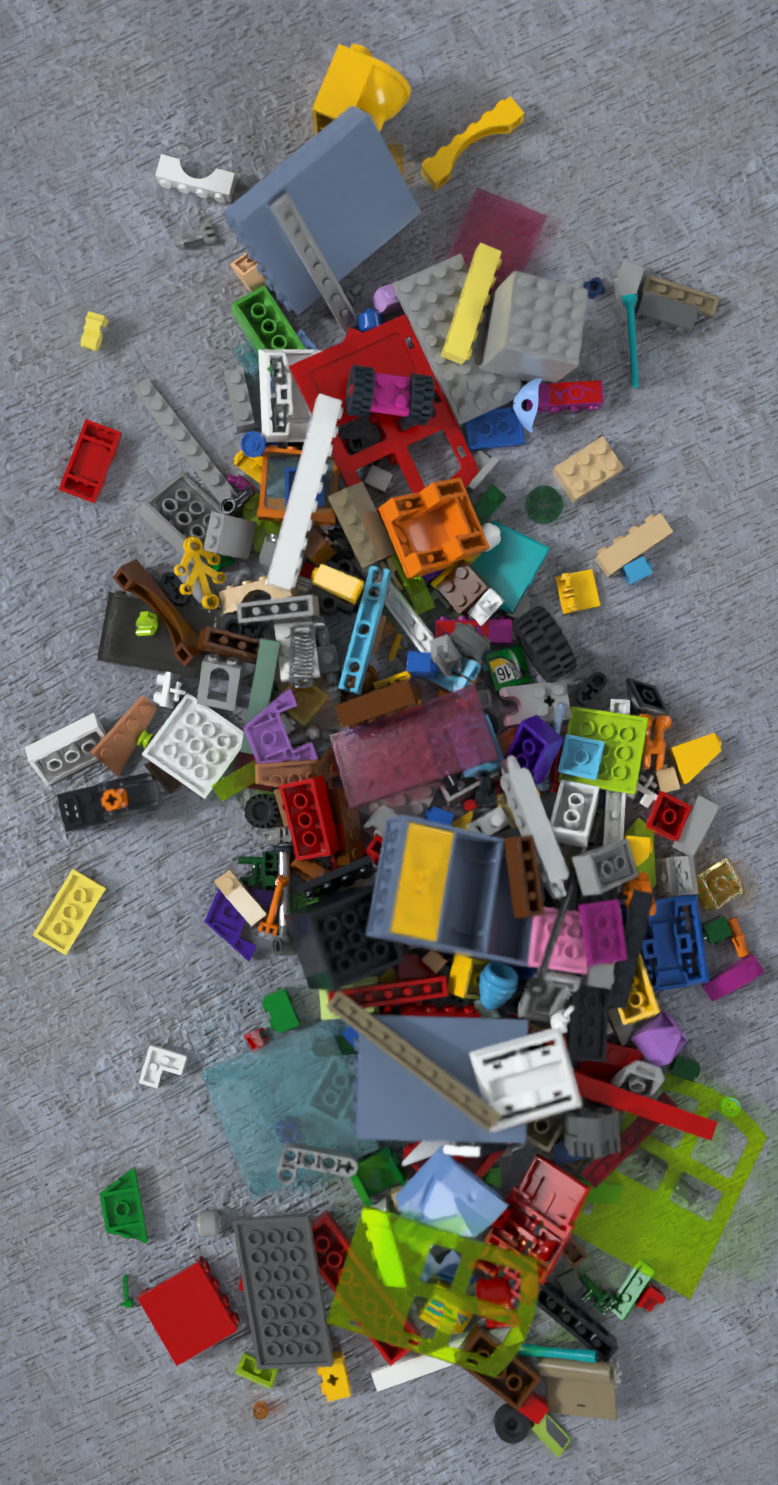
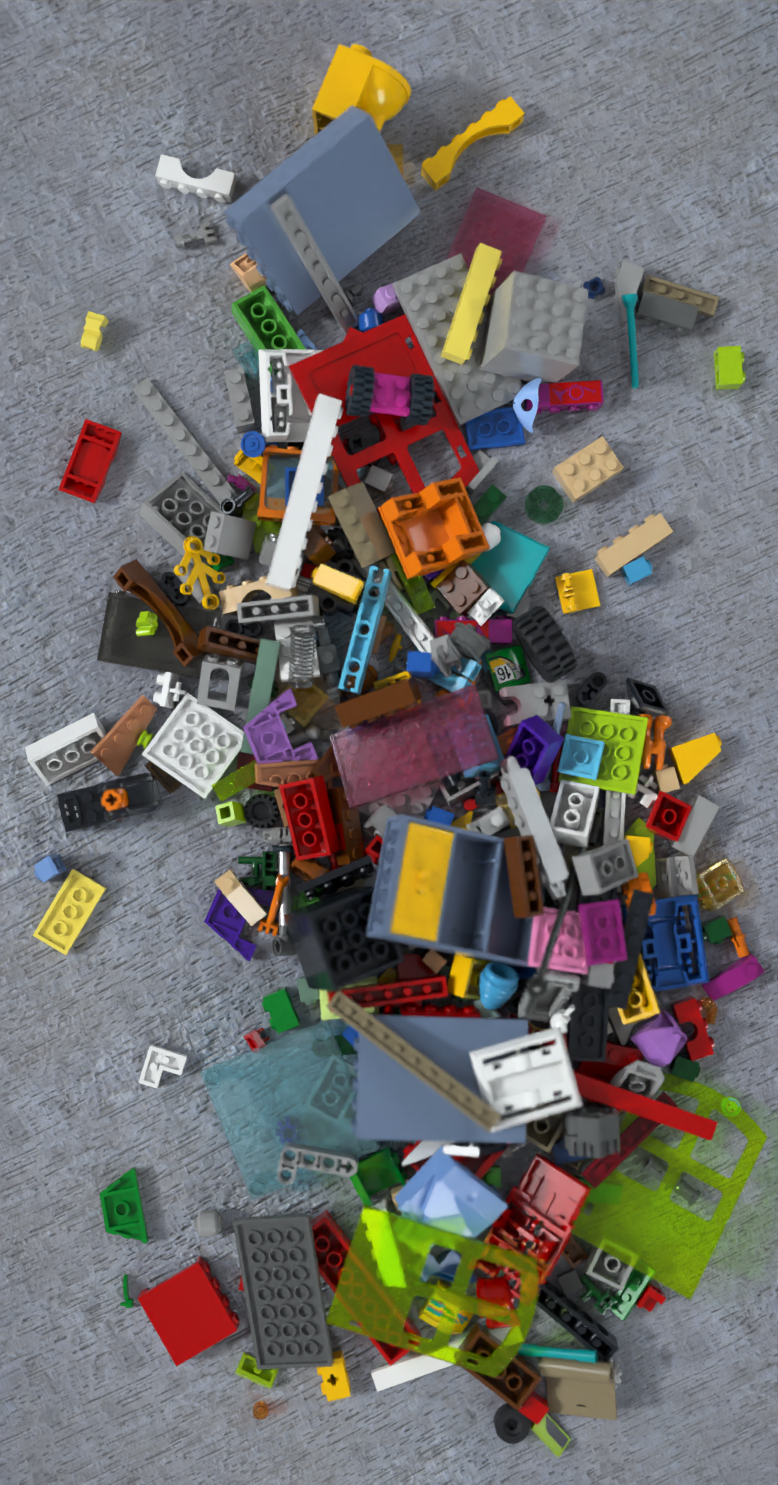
(49, 868): none -> medium blue slope
(230, 814): none -> lime brick
(306, 994): none -> sand green brick
(607, 1268): none -> light grey brick
(699, 1043): none -> red arch
(711, 1009): none -> clear orange arm
(728, 367): none -> lime brick

